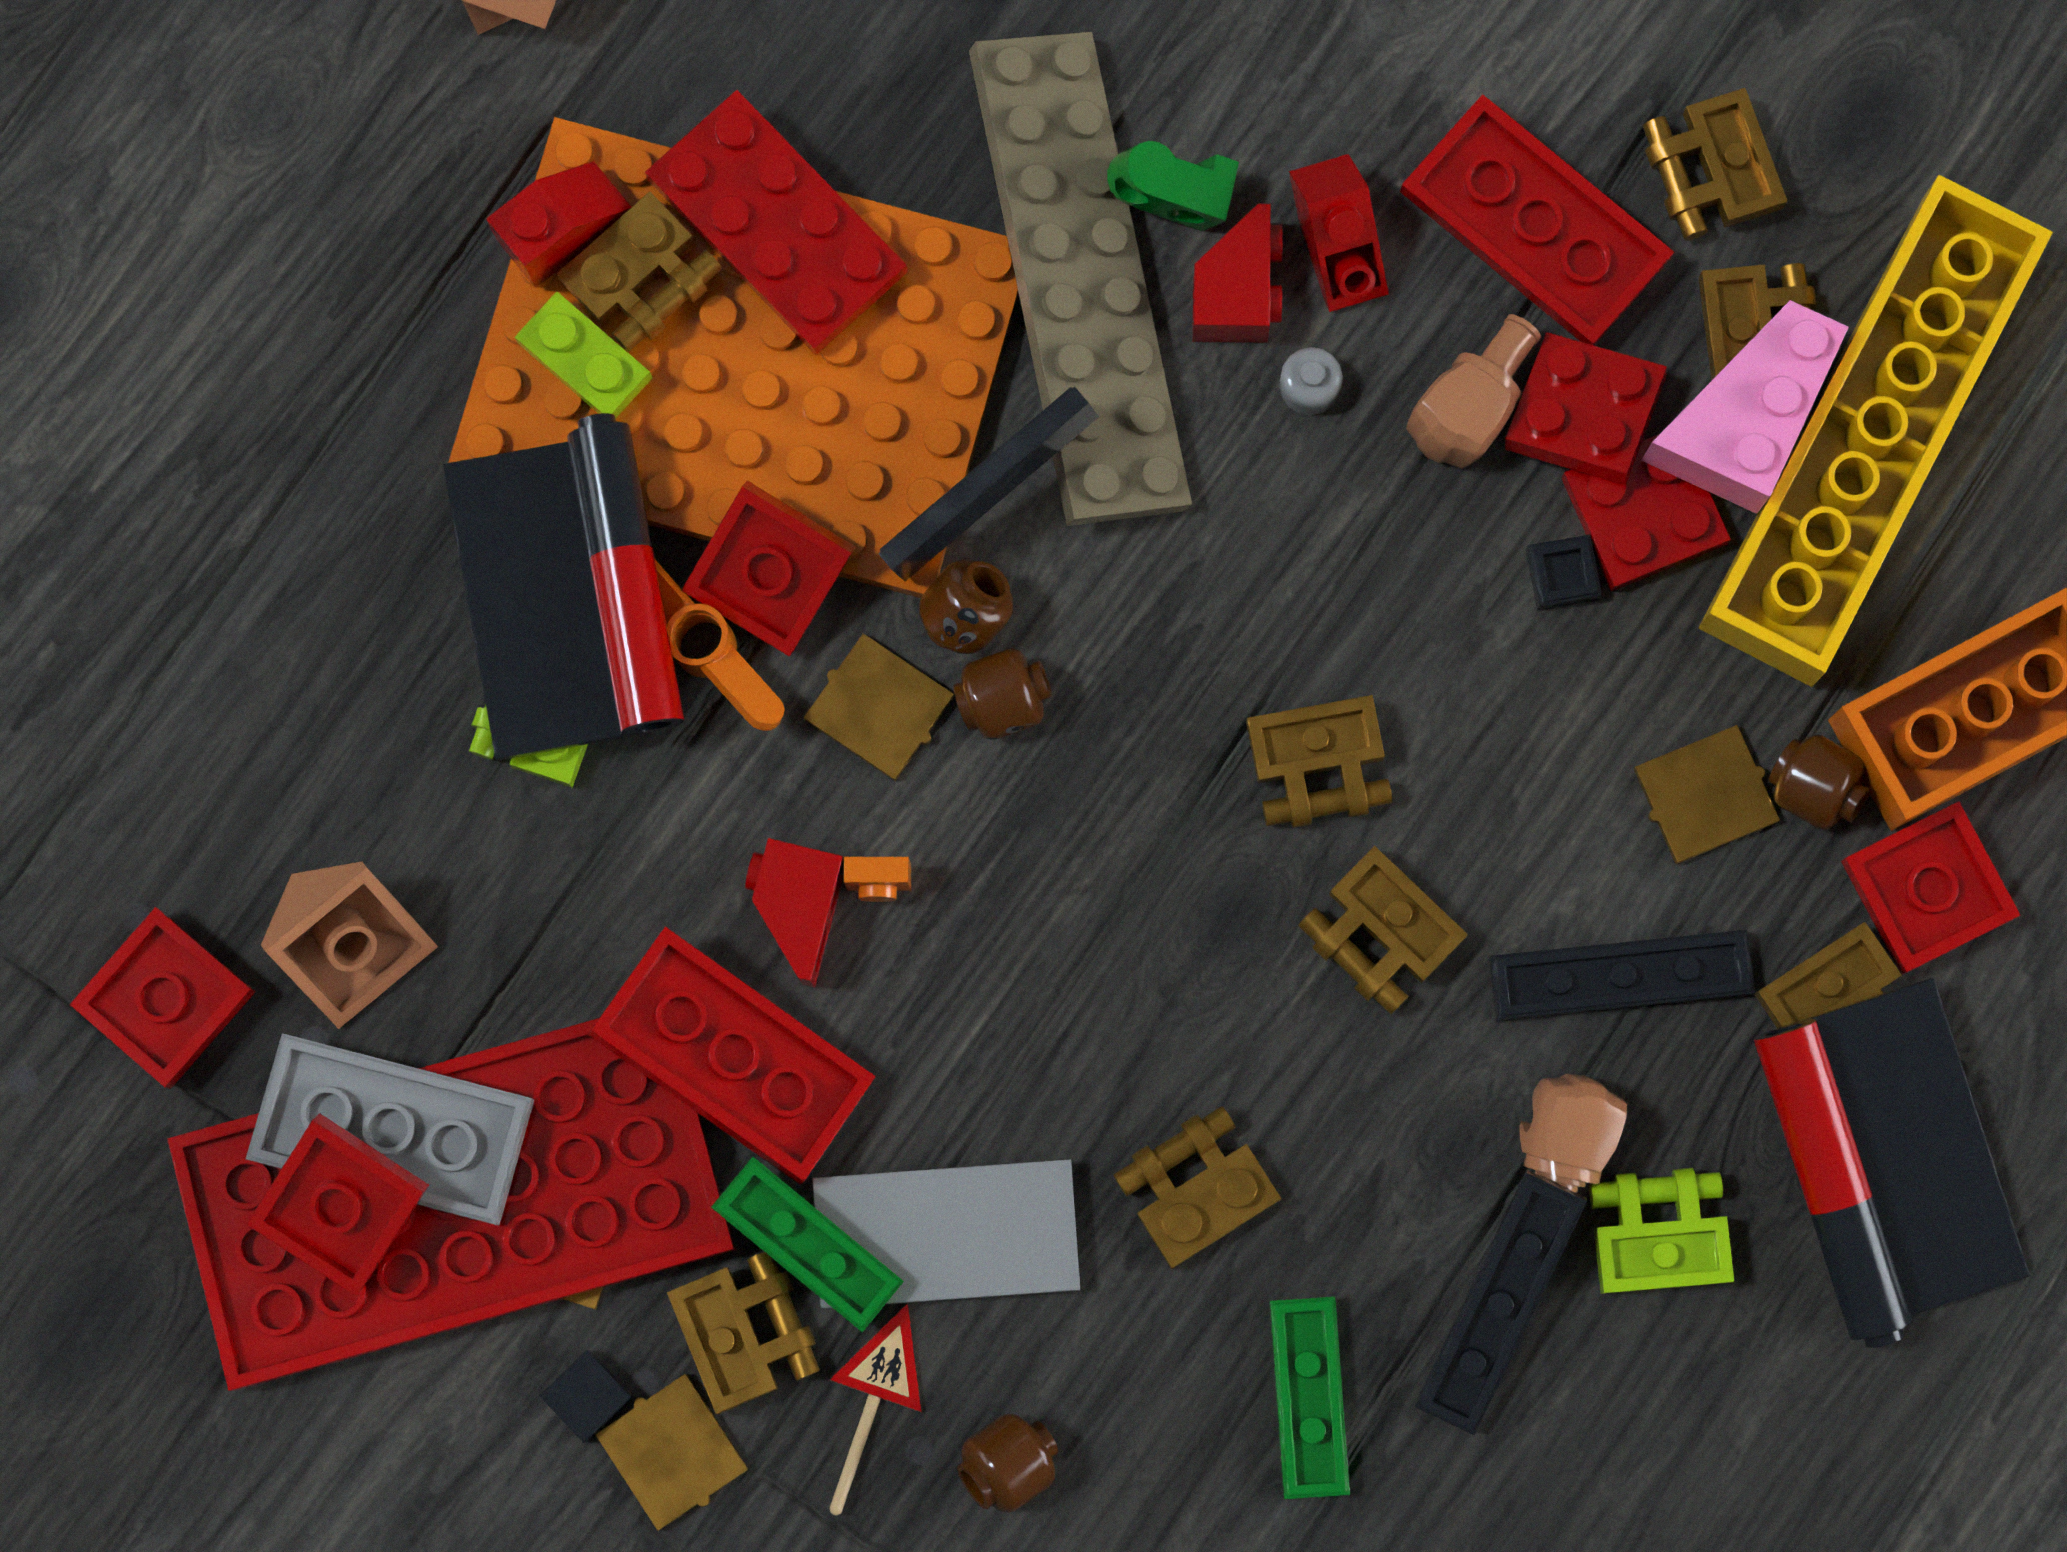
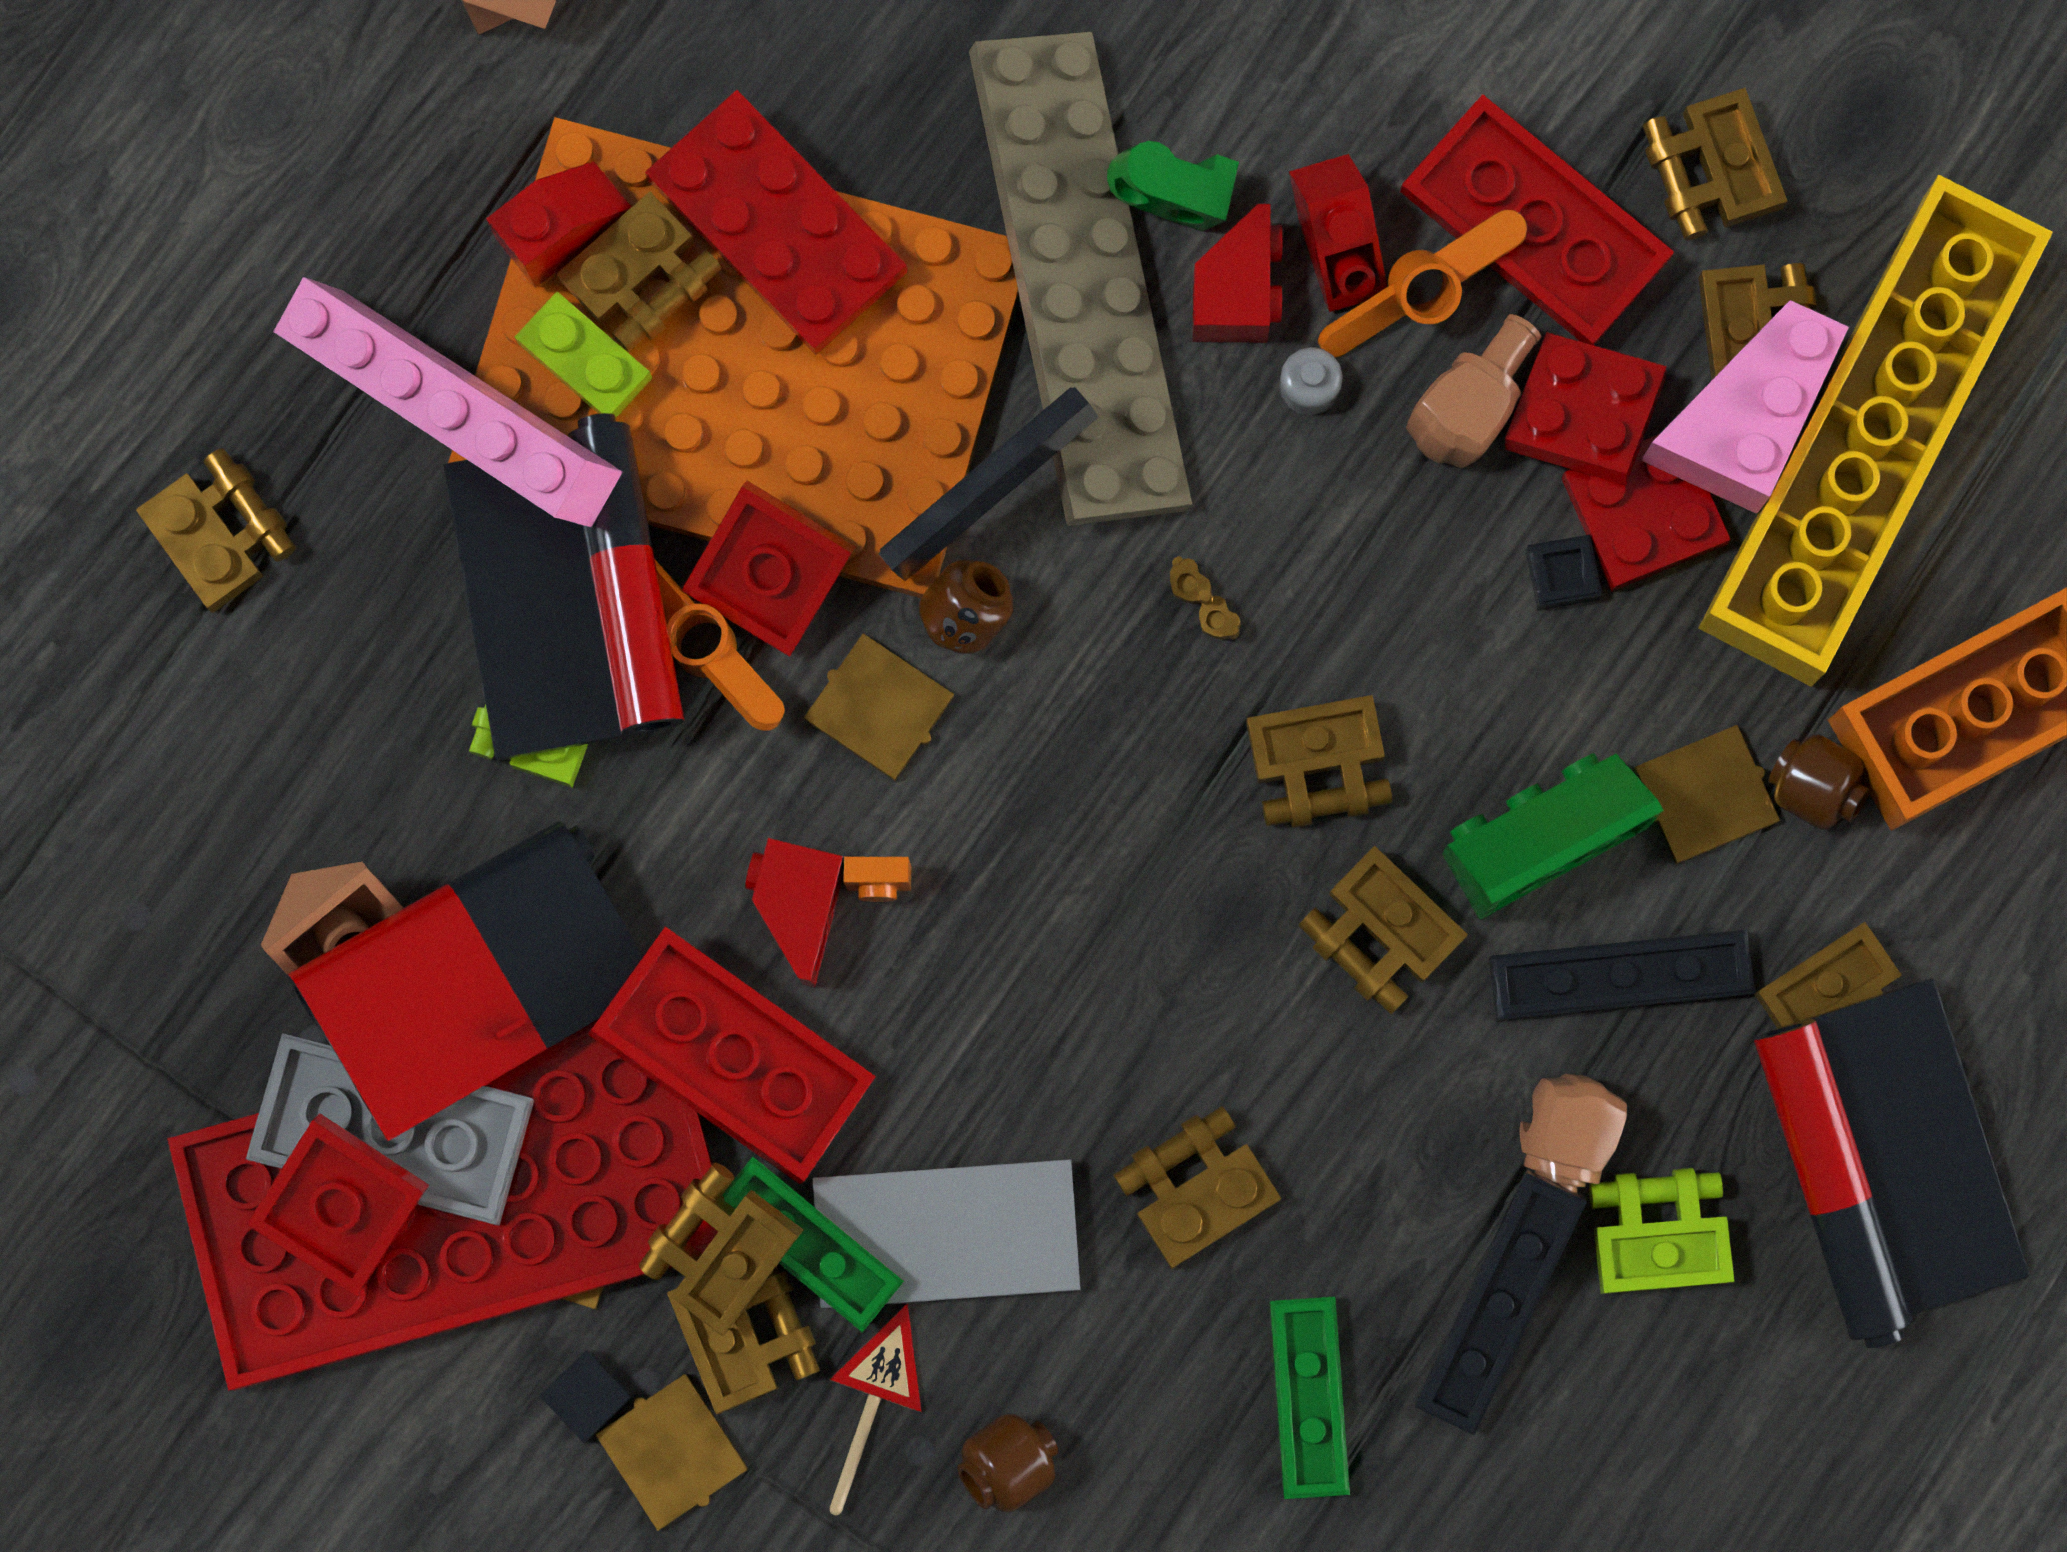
(162, 998): red plate -> none
(200, 541): none -> pearl gold plate
(448, 402): none -> bright pink brick
(470, 978): none -> door
(736, 1260): none -> pearl gold plate
(1002, 694): reddish brown head -> none
(1195, 588): none -> pearl gold piece
(1456, 261): none -> orange piece
(1549, 832): none -> green slope
(1930, 888): red plate -> none

